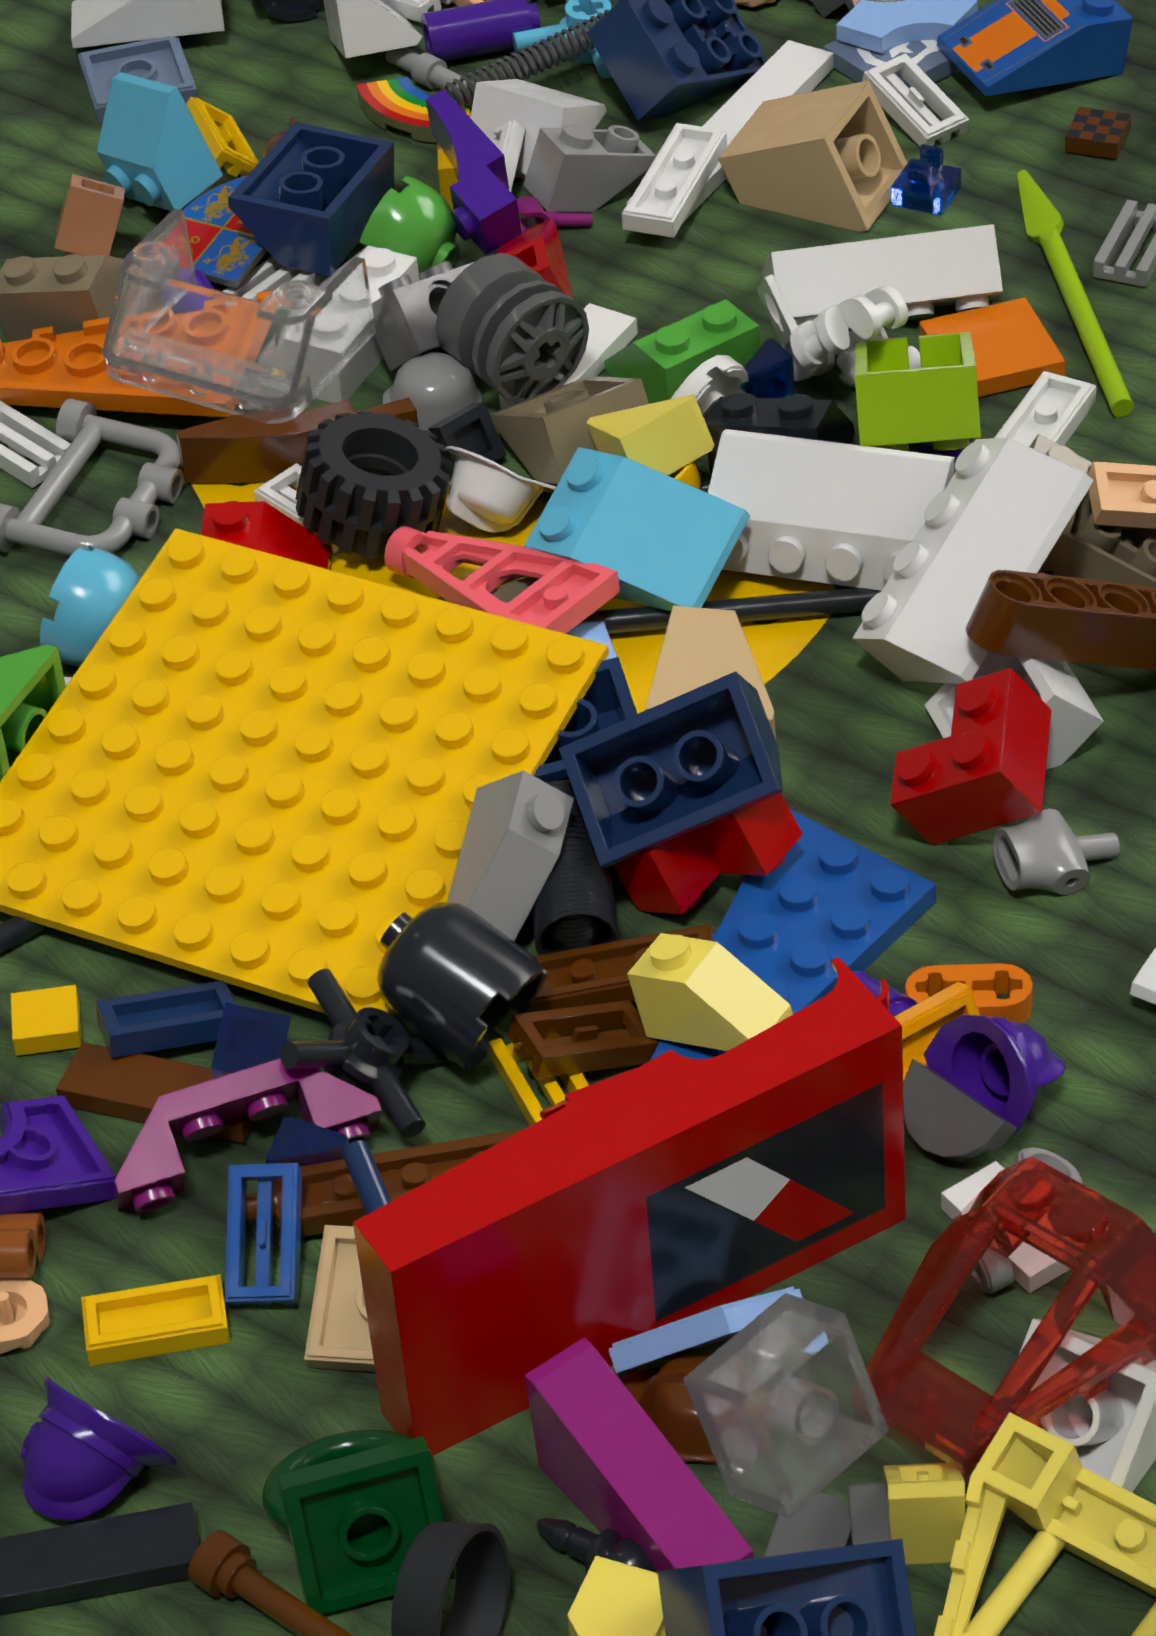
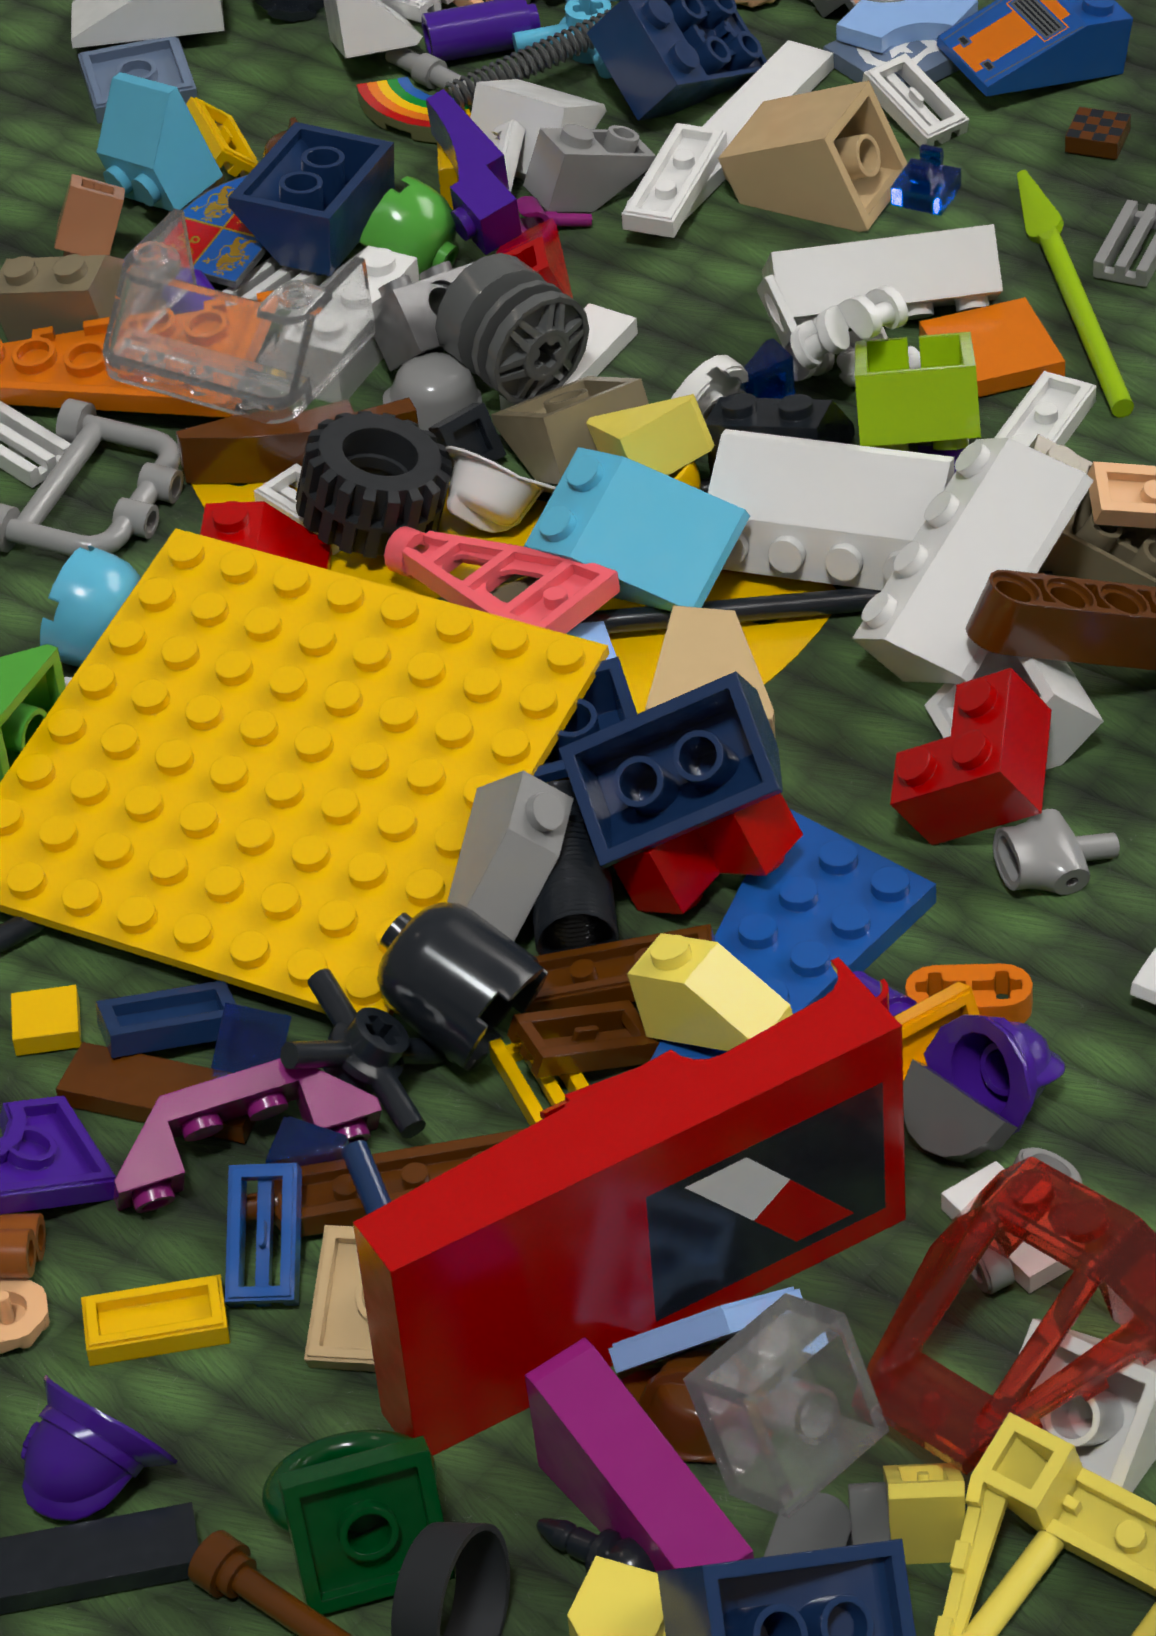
(678, 349): bright green slope -> none

